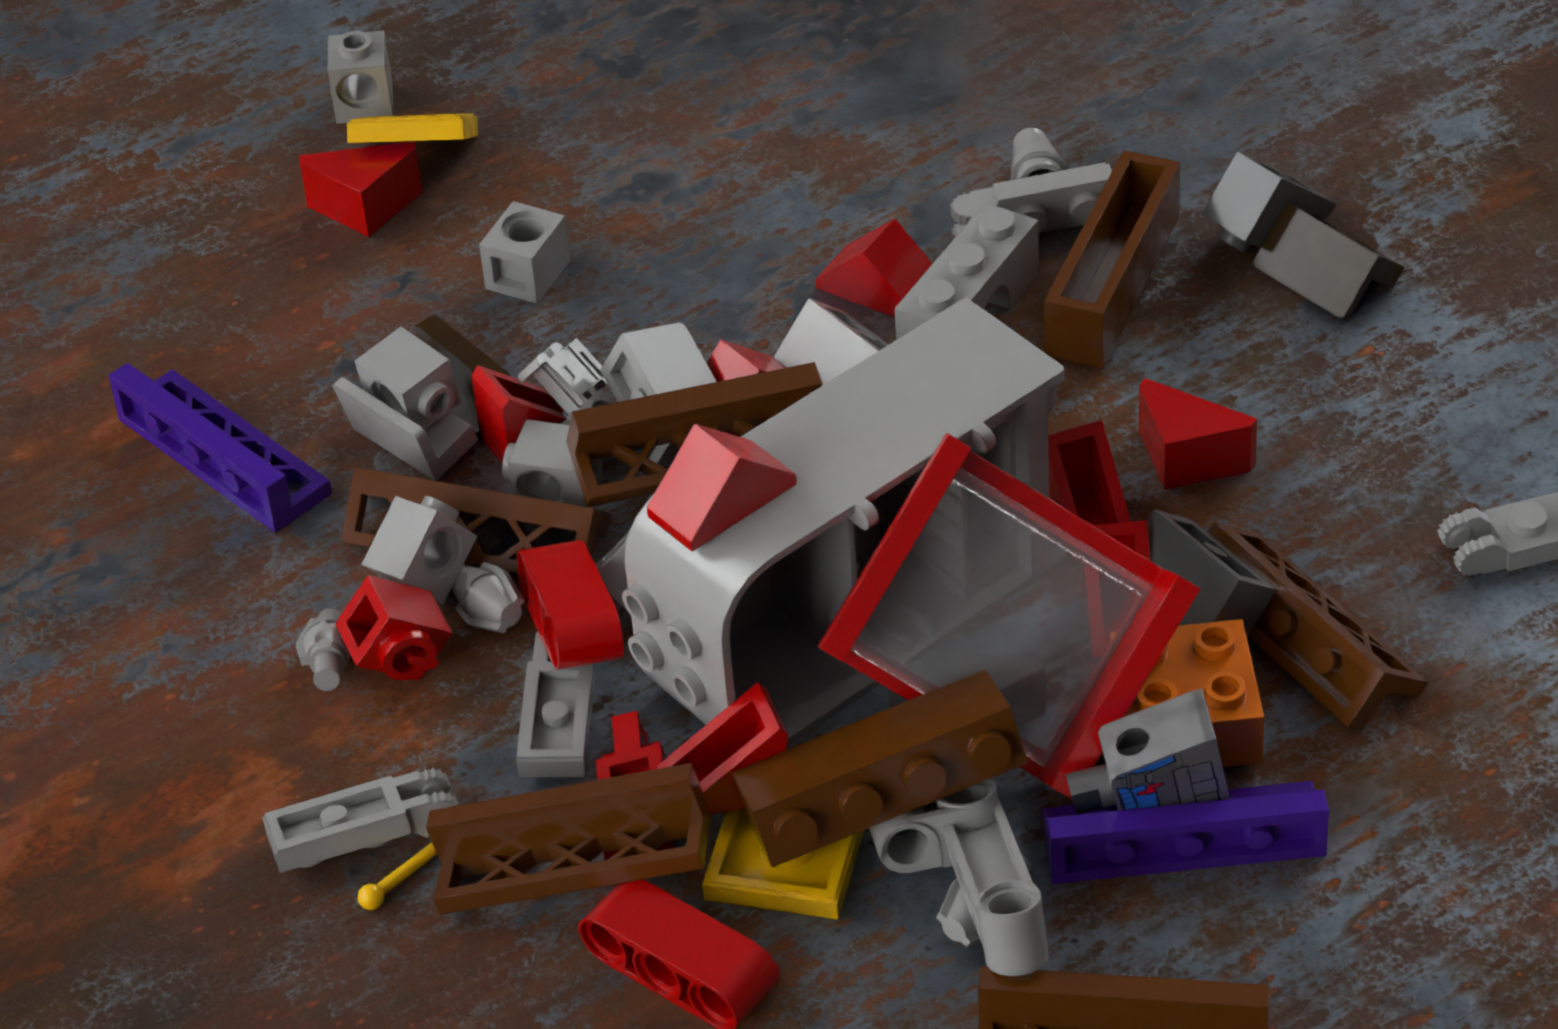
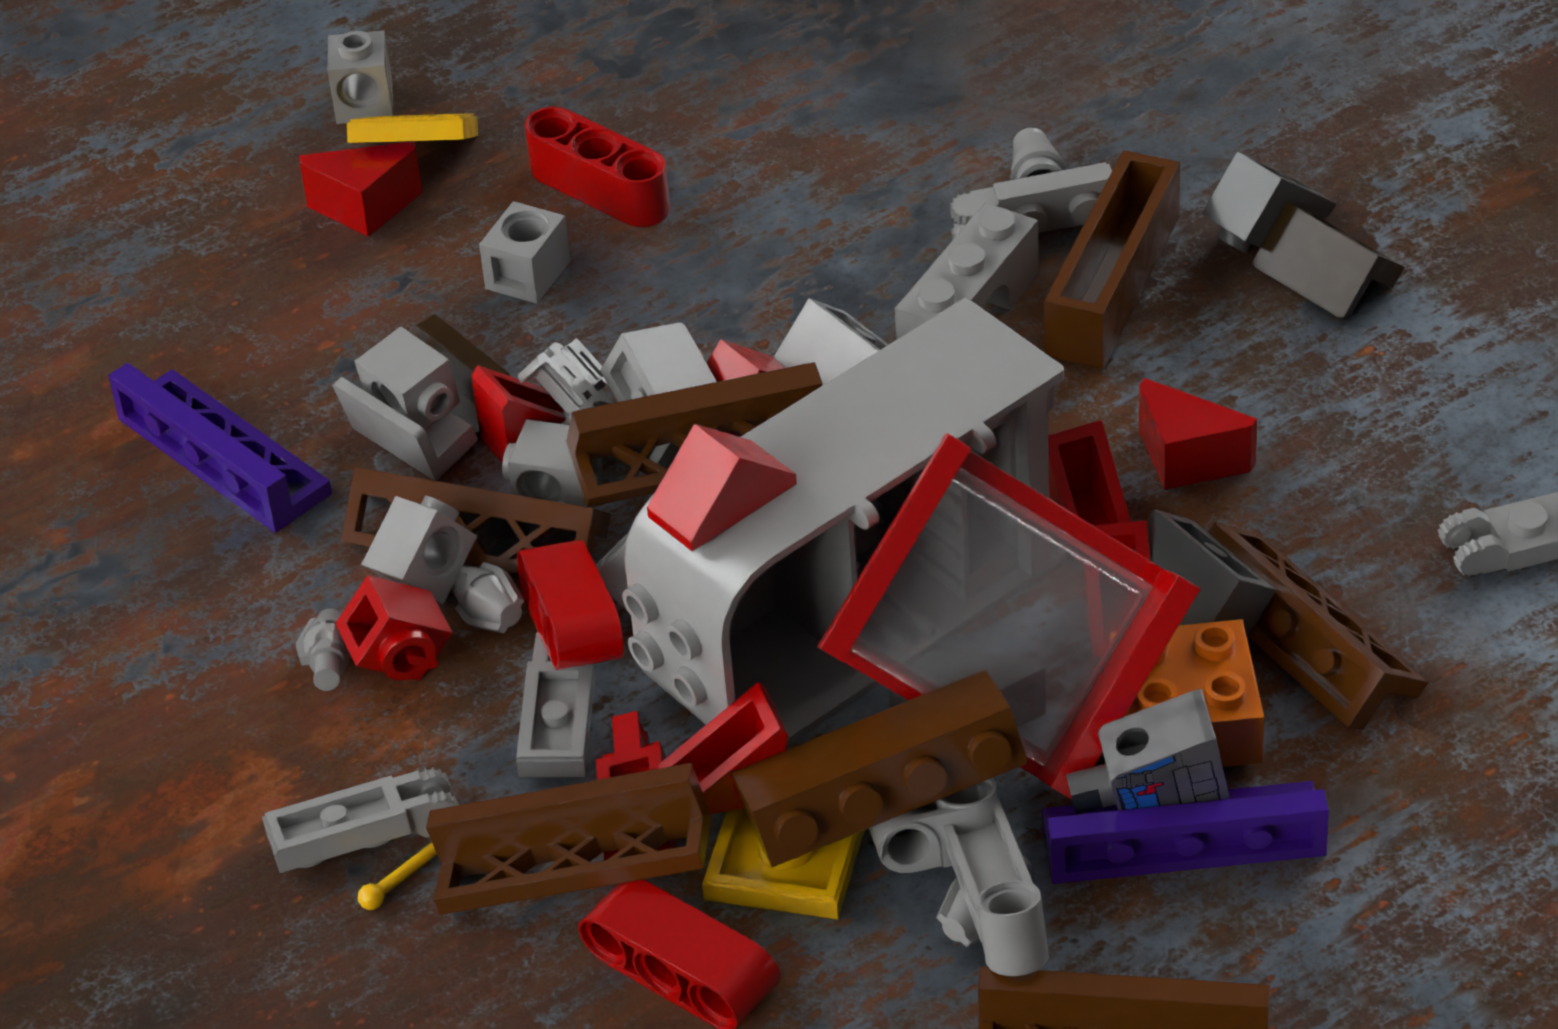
(597, 166): none -> red beam
(876, 269): red slope -> none

